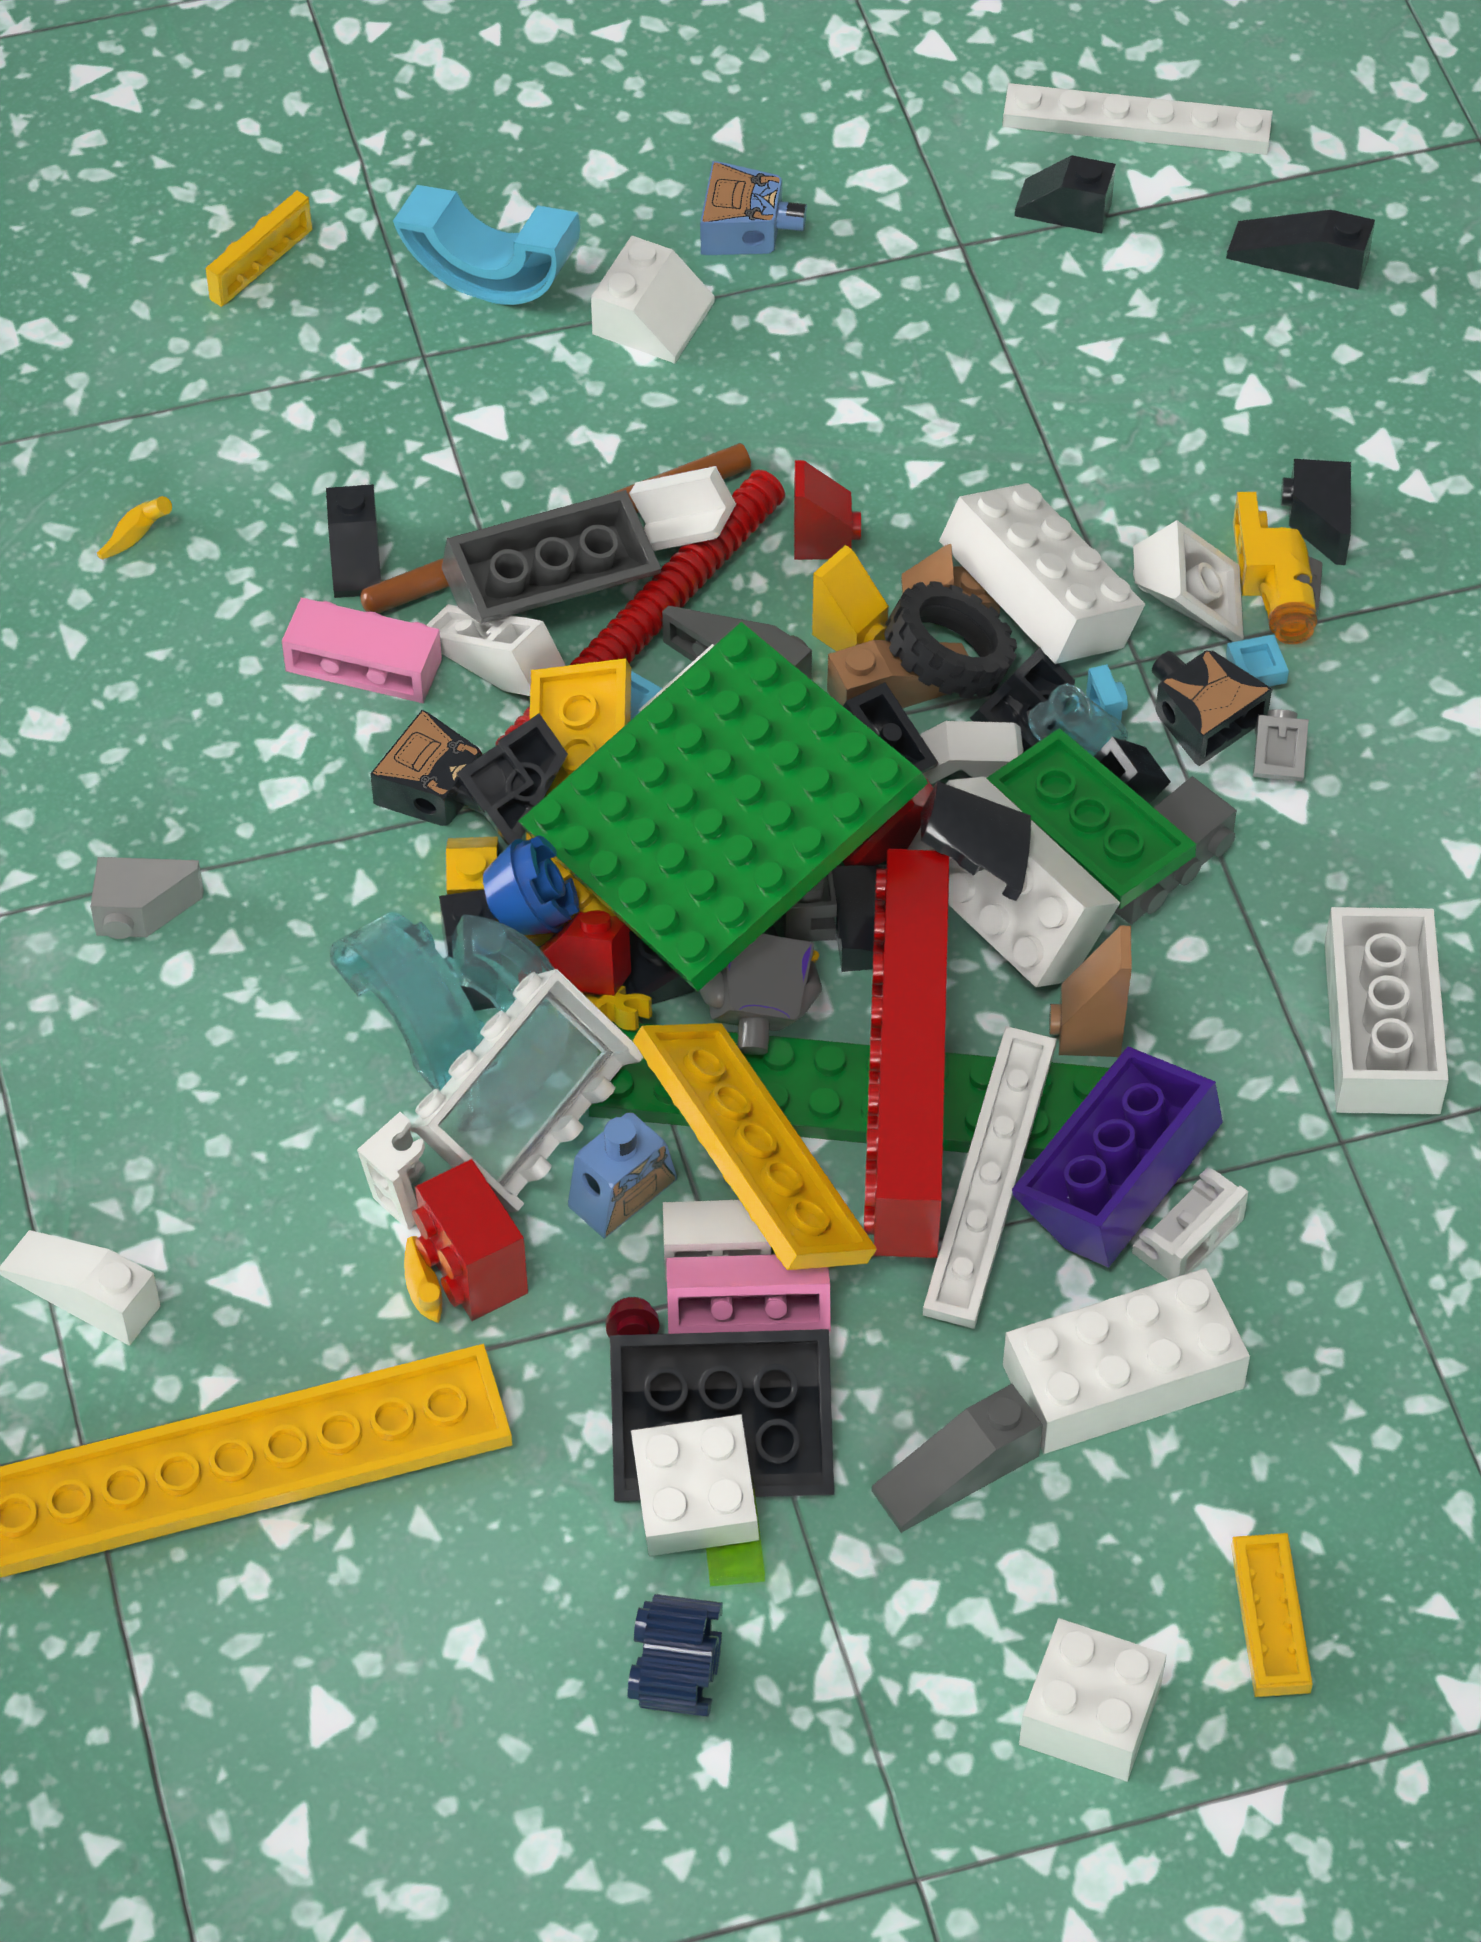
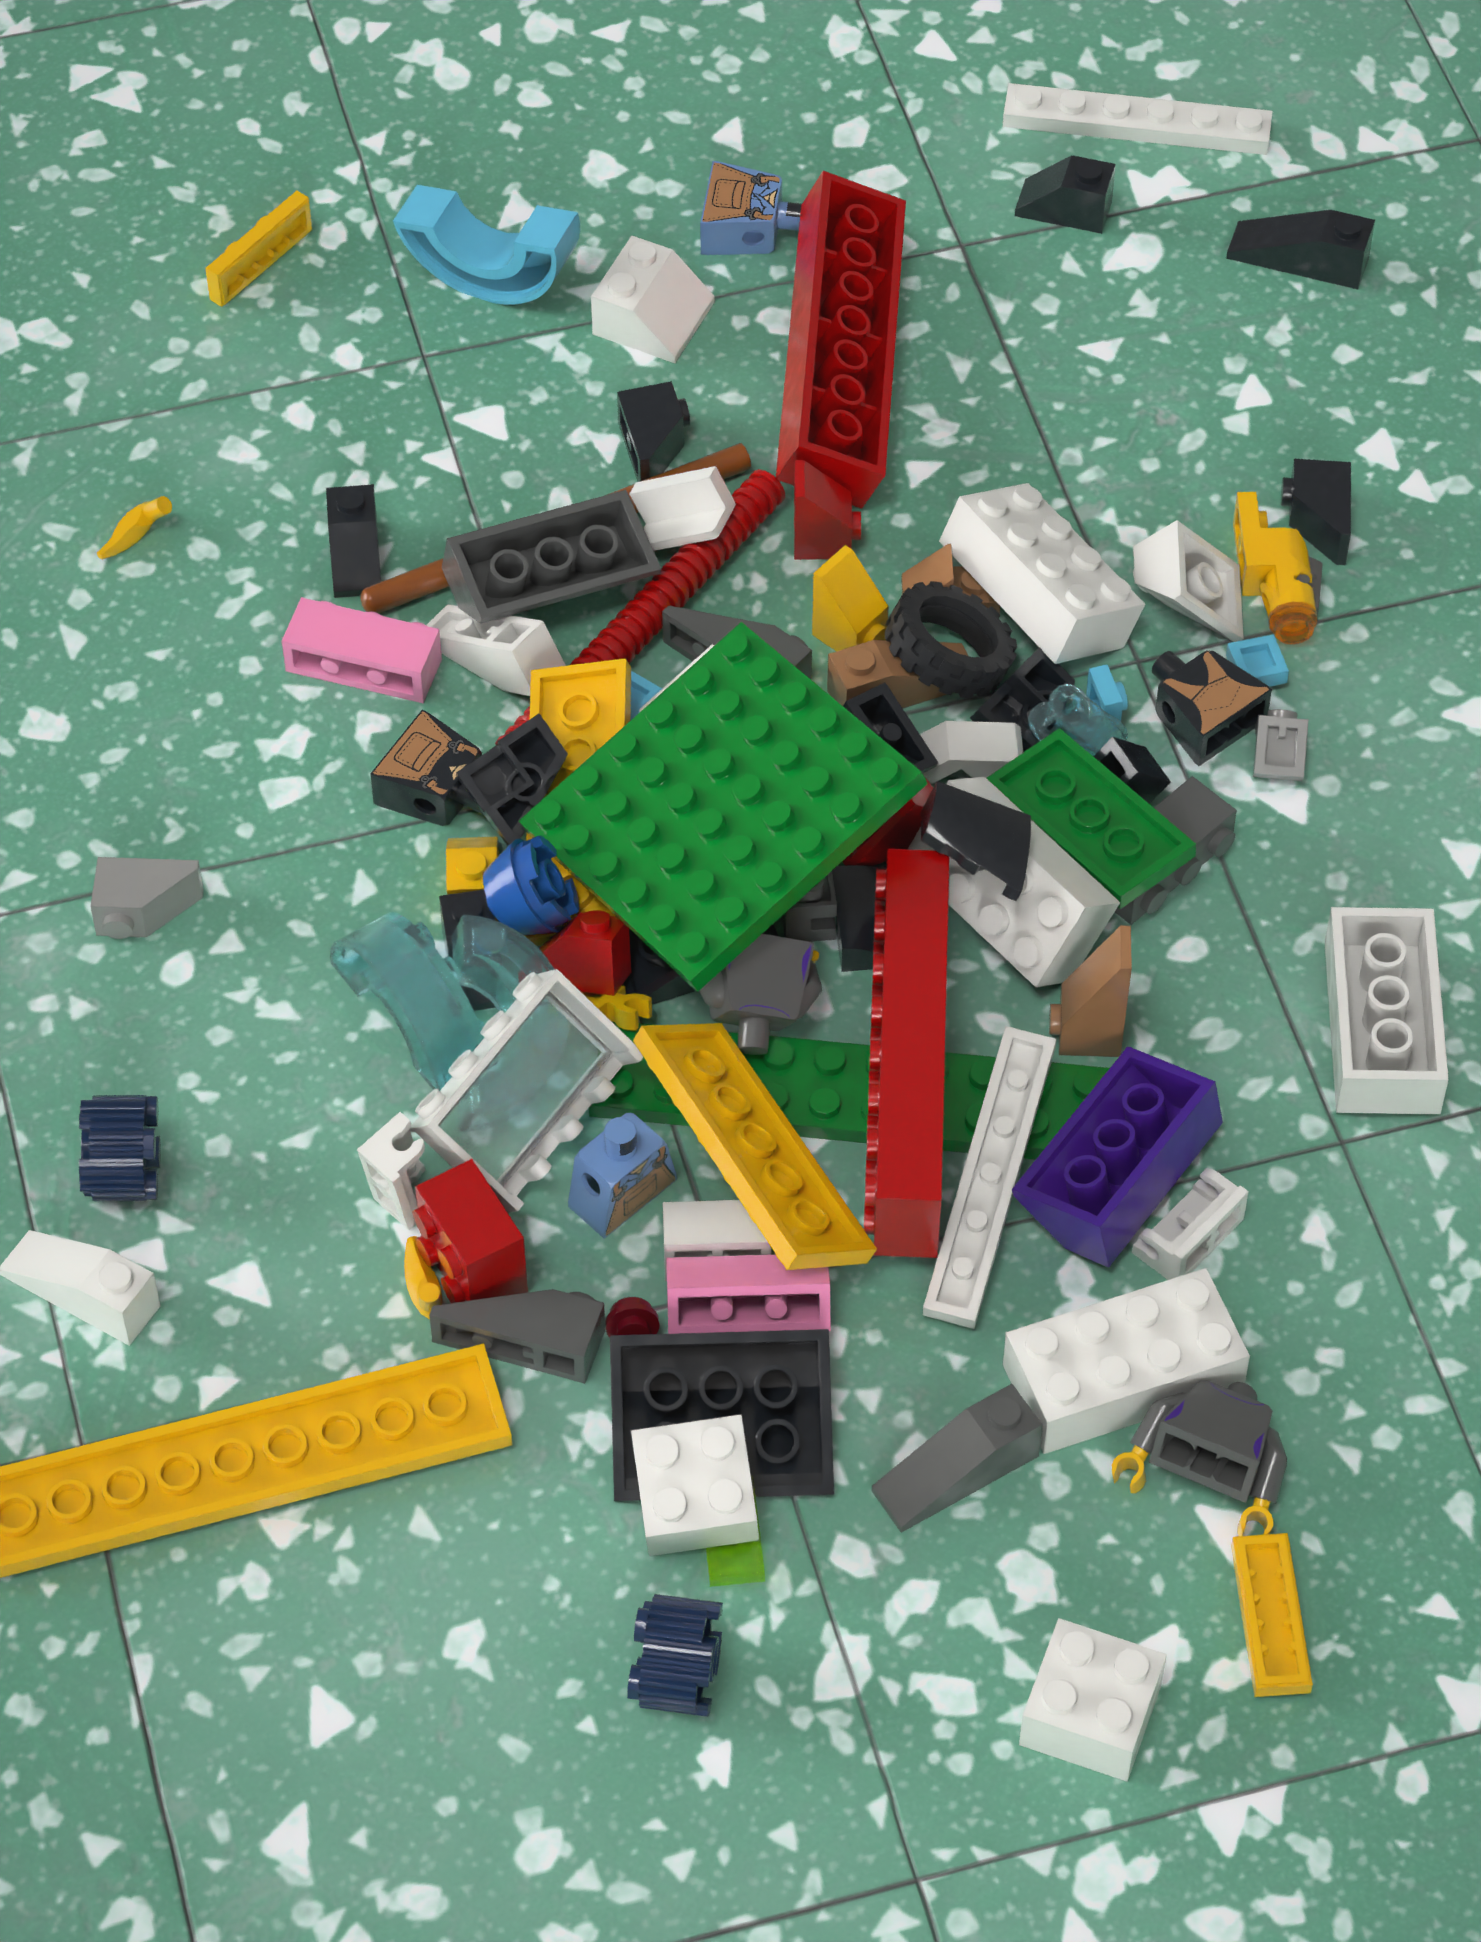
(119, 1148): none -> dark blue brick
(532, 1330): none -> dark grey slope
(652, 427): none -> black slope
(842, 335): none -> red brick
(1214, 1440): none -> dark grey torso

